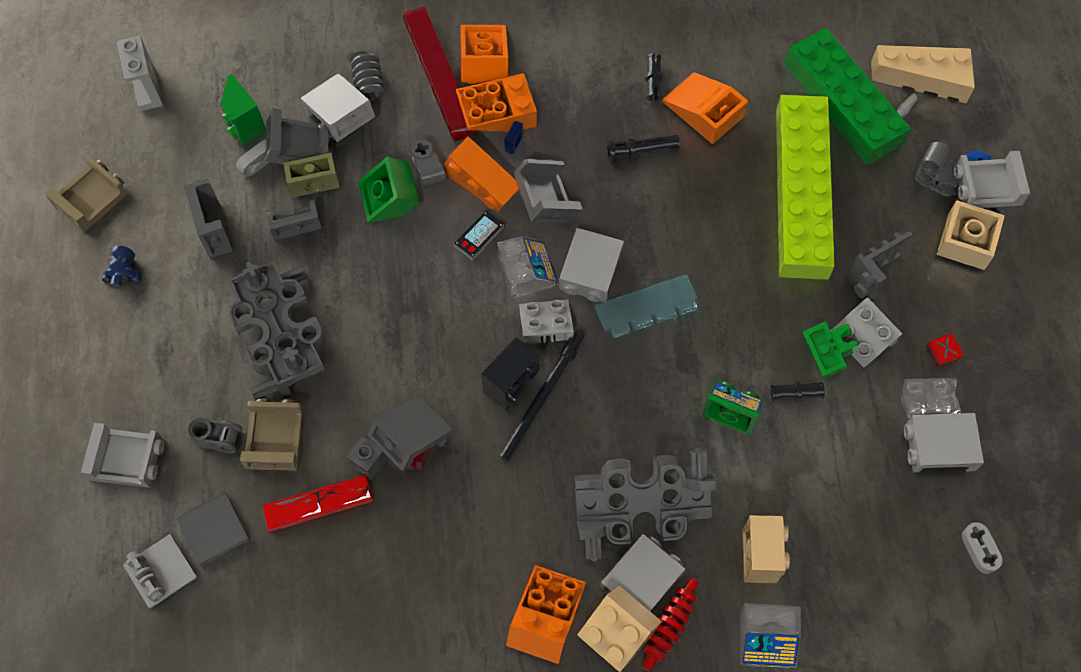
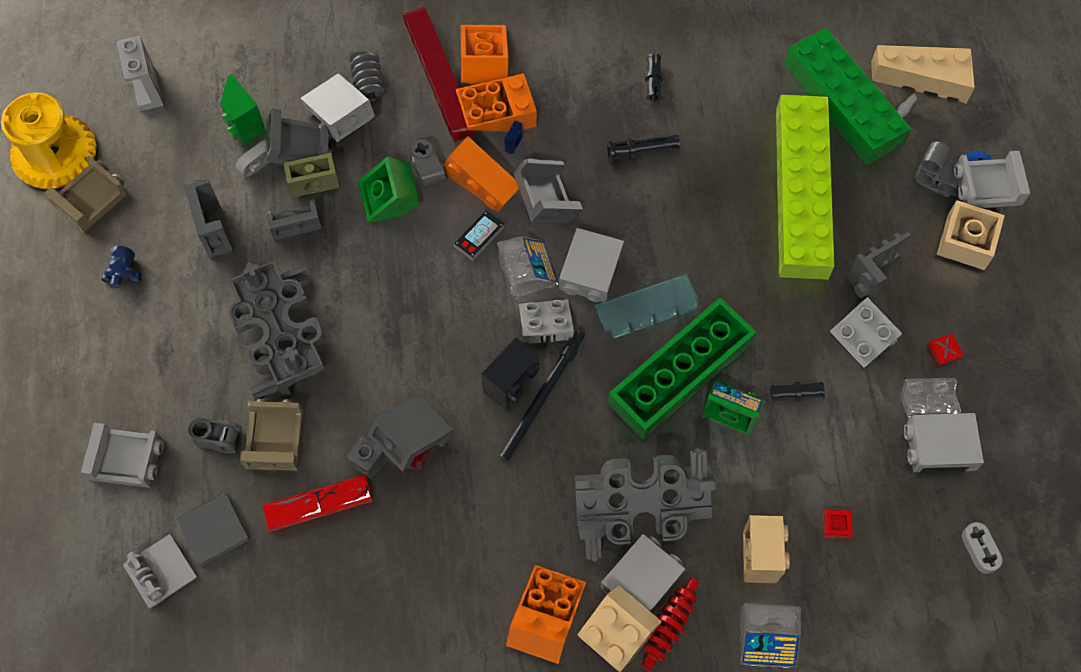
(33, 127): none -> yellow piece
(681, 368): none -> green brick
(707, 105): orange slope -> none
(829, 347): green plate -> none
(837, 524): none -> red tile

